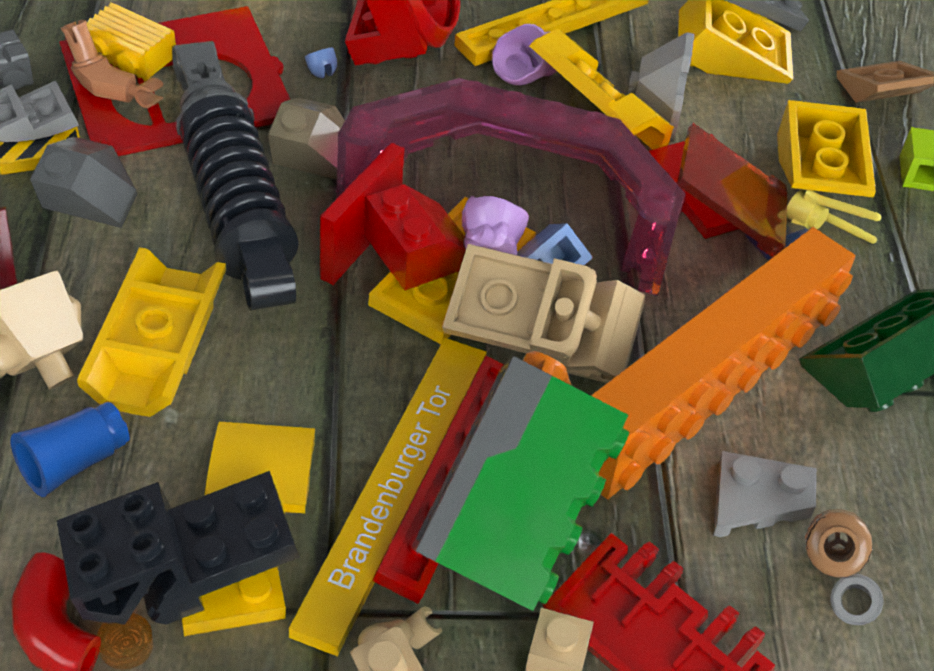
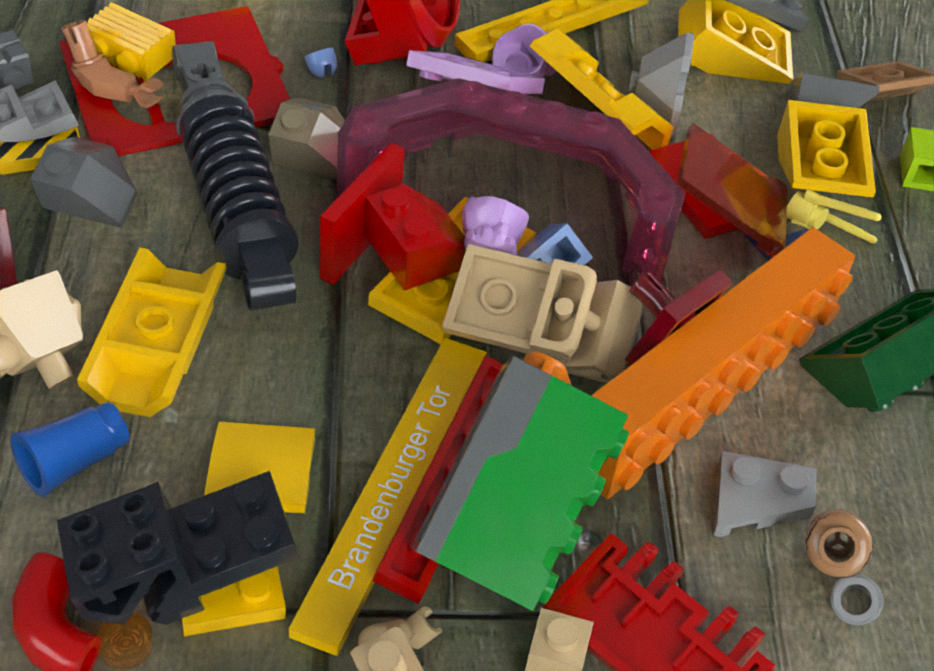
(451, 66): none -> lavender plate
(672, 312): none -> dark red tile
(831, 91): none -> dark grey slope

